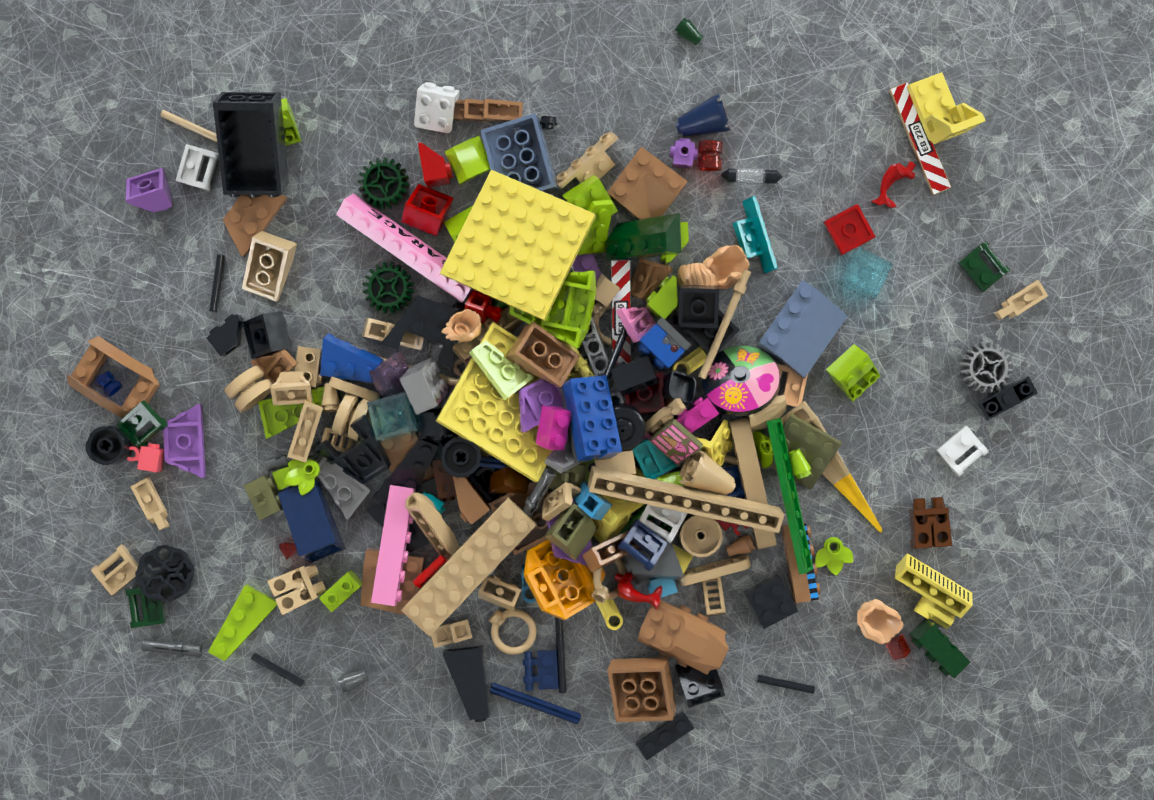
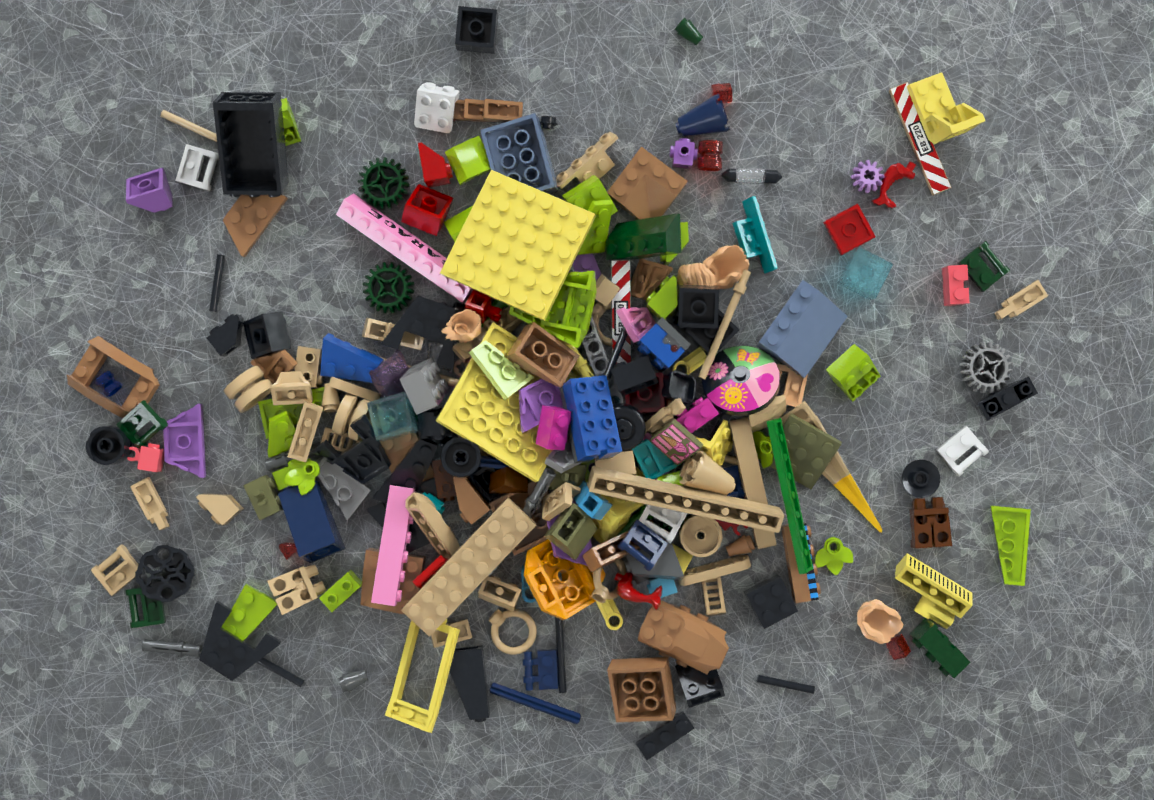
(221, 506): none -> tan slope
(229, 653): none -> black wing
(268, 265): tan slope -> none
(280, 434): none -> lime wing
(408, 712): none -> light yellow animal
(476, 29): none -> black brick
(724, 91): none -> clear red slope
(799, 464): lime cone -> none
(869, 183): none -> lavender gear
(930, 478): none -> black dish
(953, 285): none -> coral brick
(1012, 536): none -> lime wing

